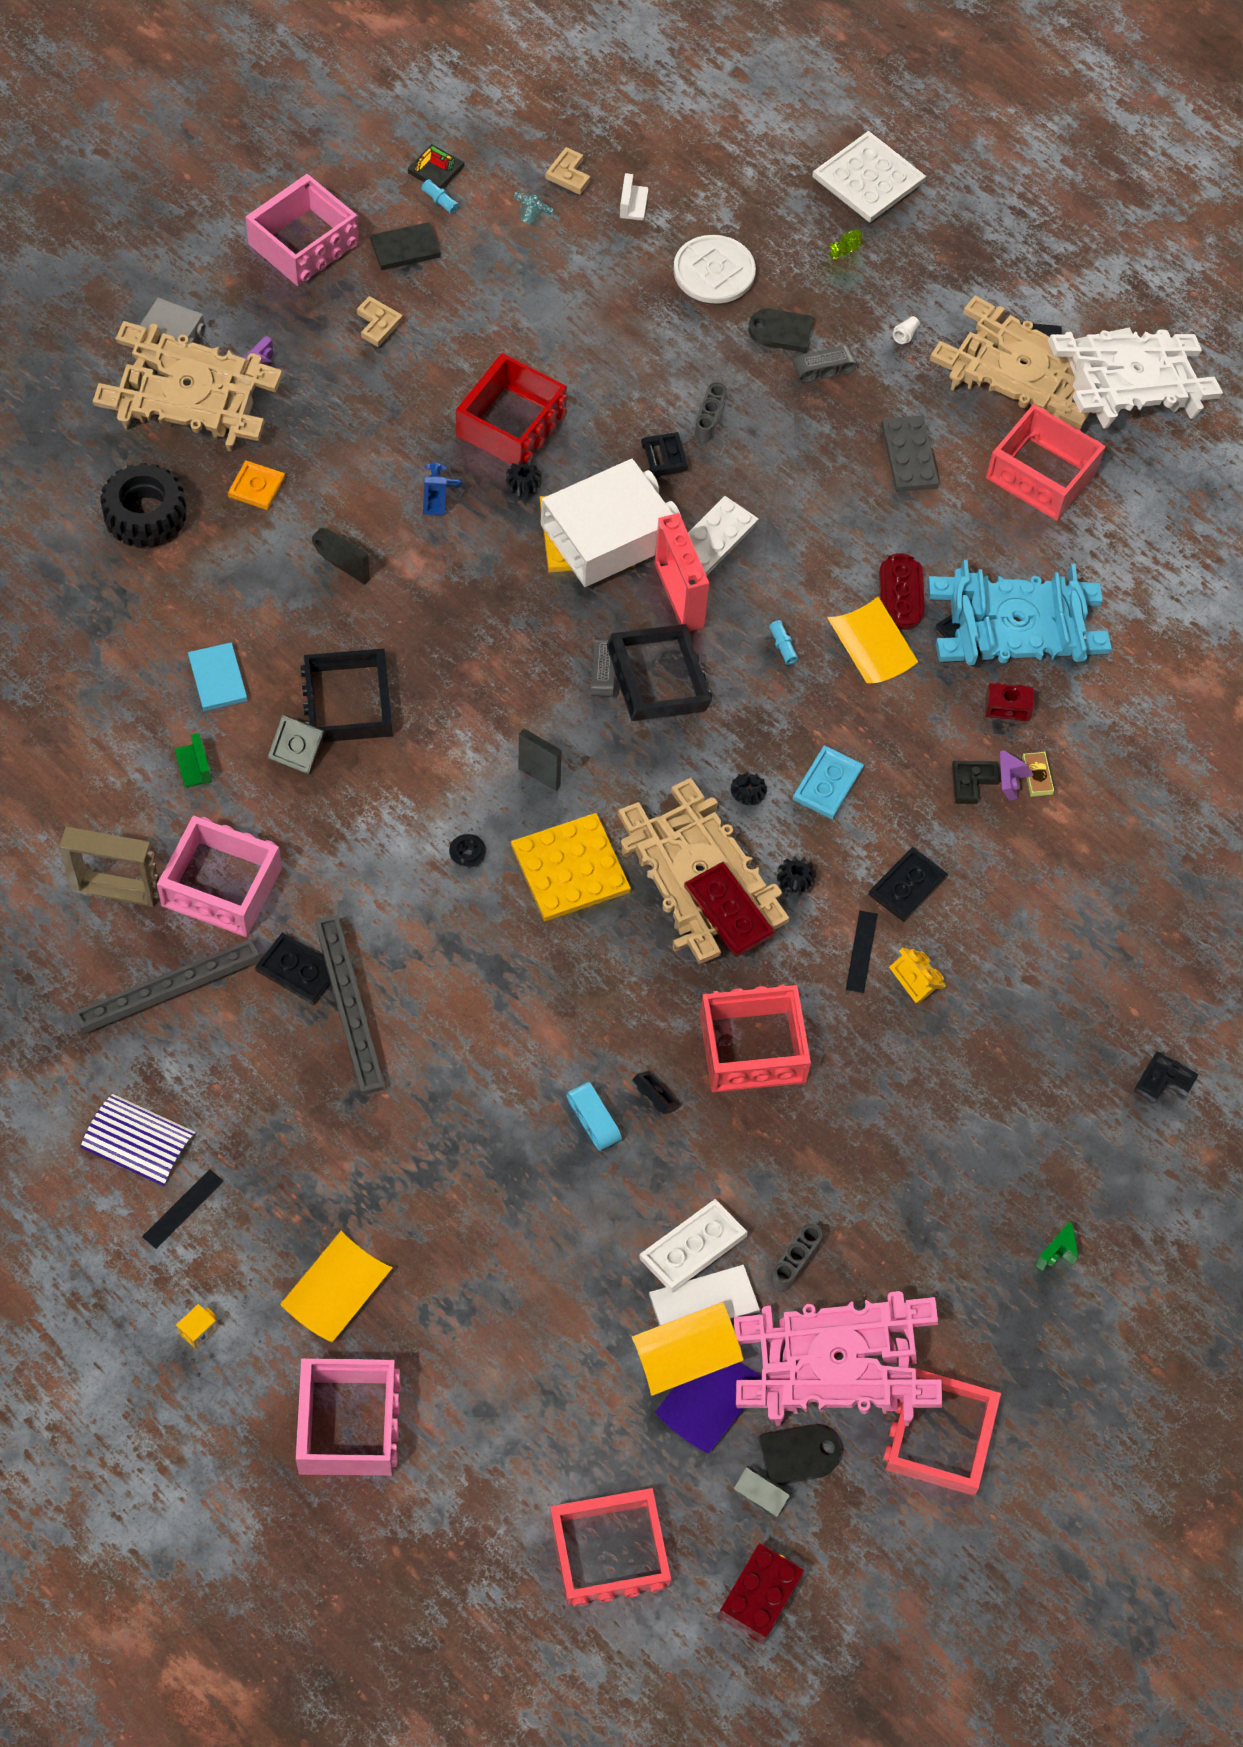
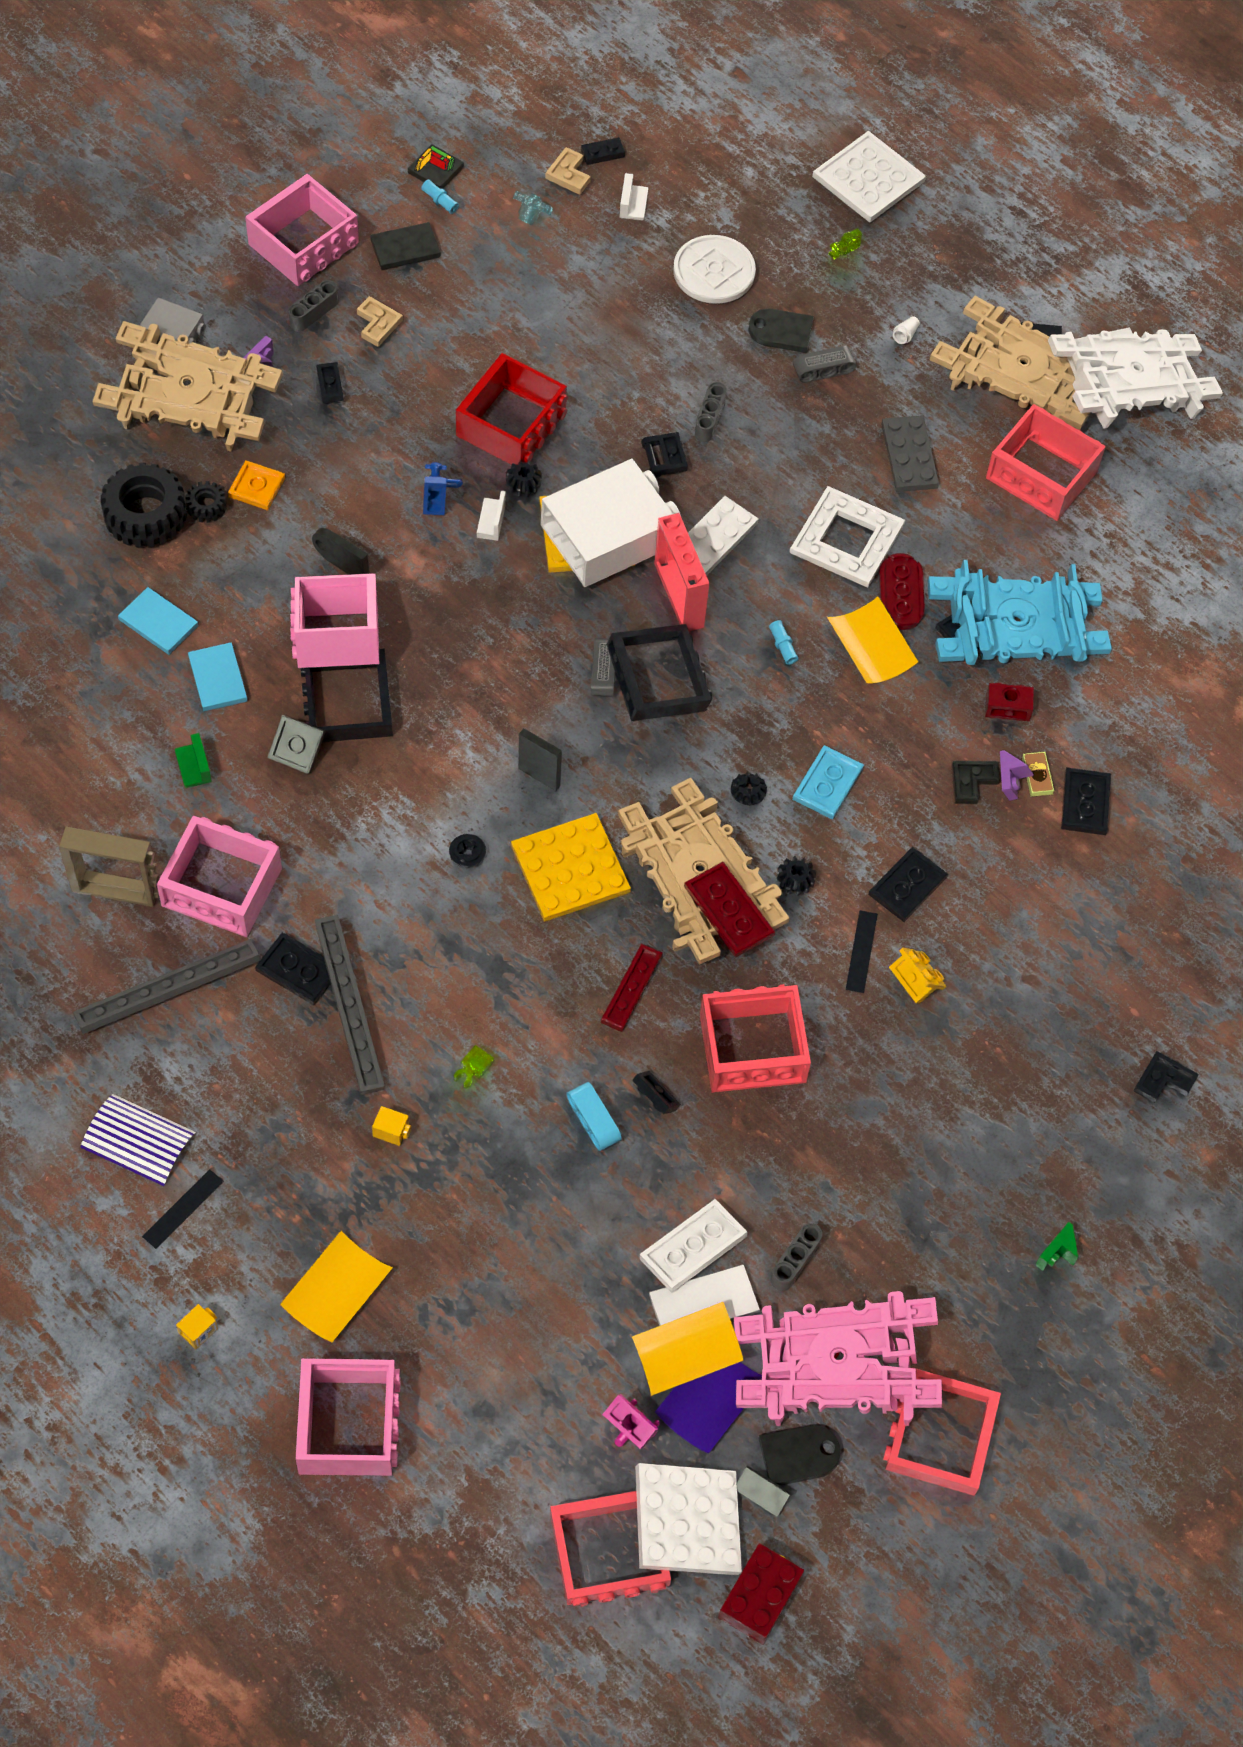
(158, 620): none -> medium azure tile
(206, 491): none -> black tyre
(313, 305): none -> dark grey beam
(329, 382): none -> black plate
(334, 597): none -> bright pink window
(391, 1126): none -> yellow brick
(474, 1064): none -> clear neon green plate
(491, 517): none -> white panel
(603, 151): none -> black plate
(630, 1422): none -> dark pink piece
(631, 987): none -> dark red tile
(688, 1519): none -> white plate
(861, 569): none -> white plate
(1086, 801): none -> black tile

